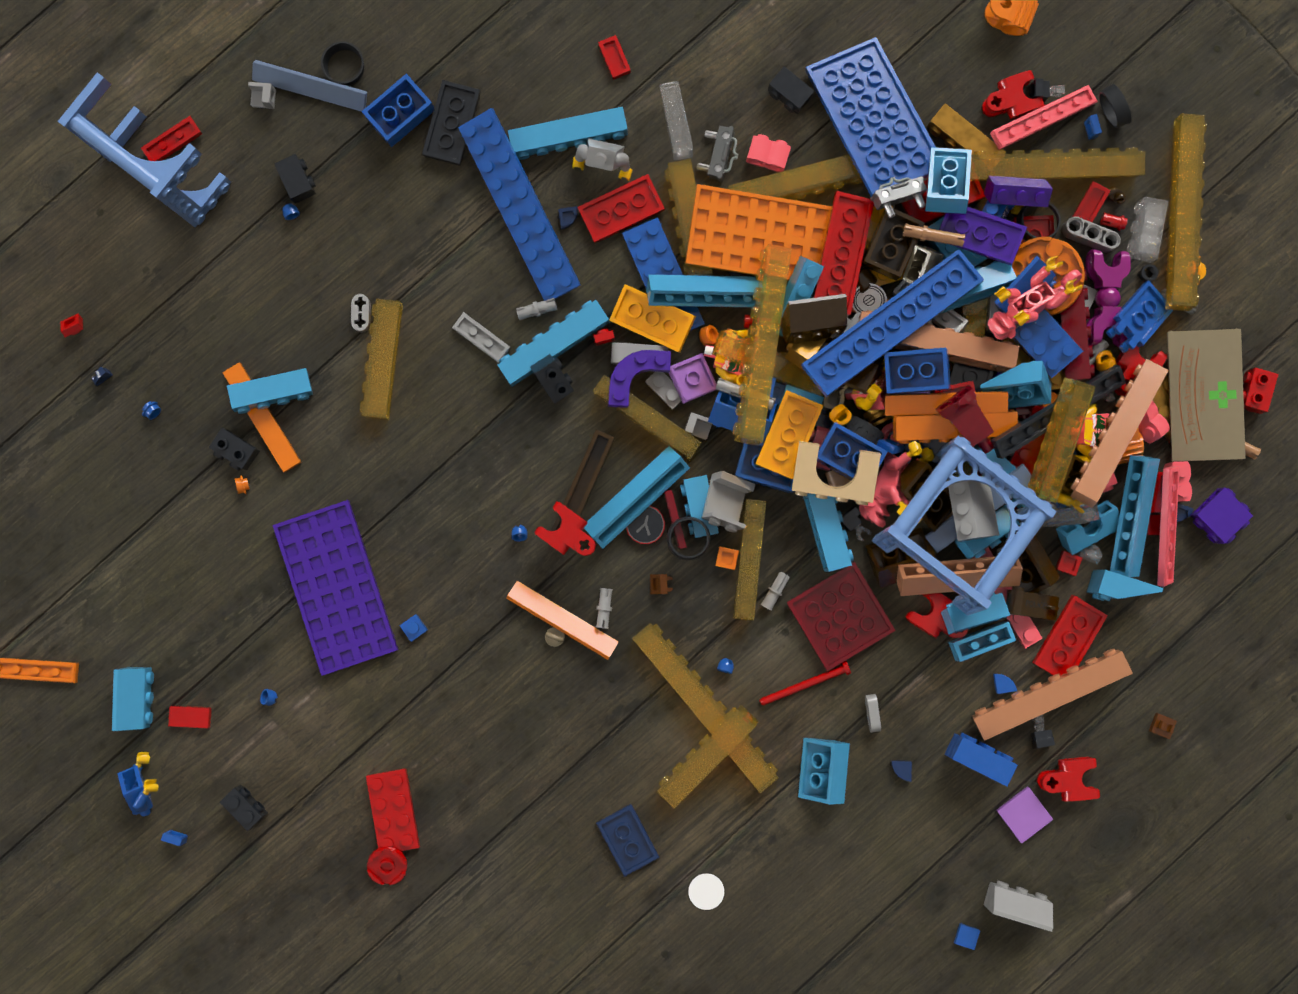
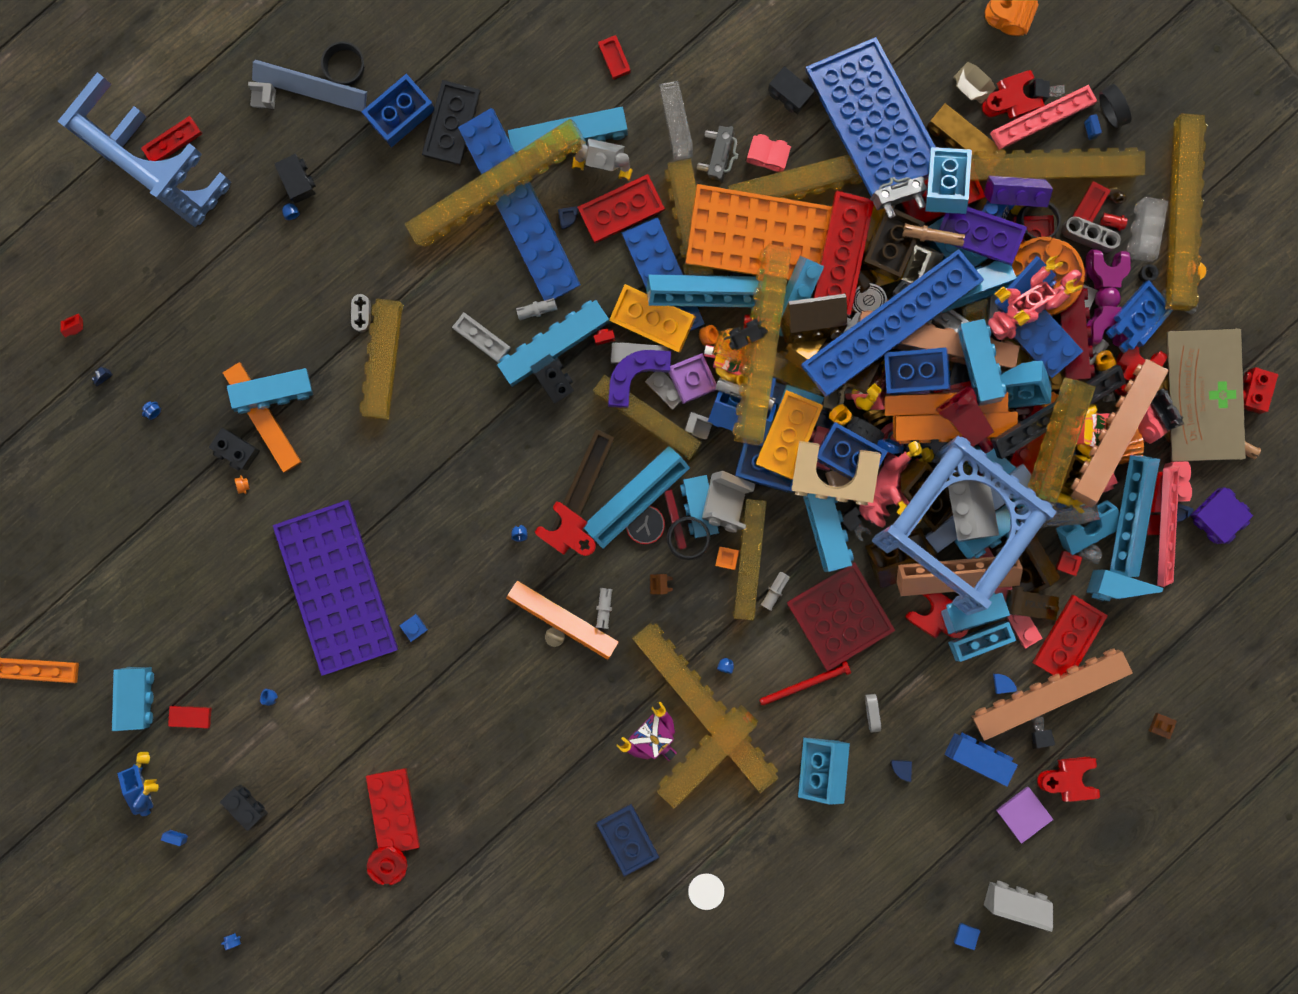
(231, 941): none -> blue plate
(496, 182): none -> clear yellow brick
(652, 737): none -> torso
(739, 337): none -> black hinge
(974, 82): none -> dark tan slope
(981, 362): none -> dark azure brick
(1166, 411): none -> black hinge

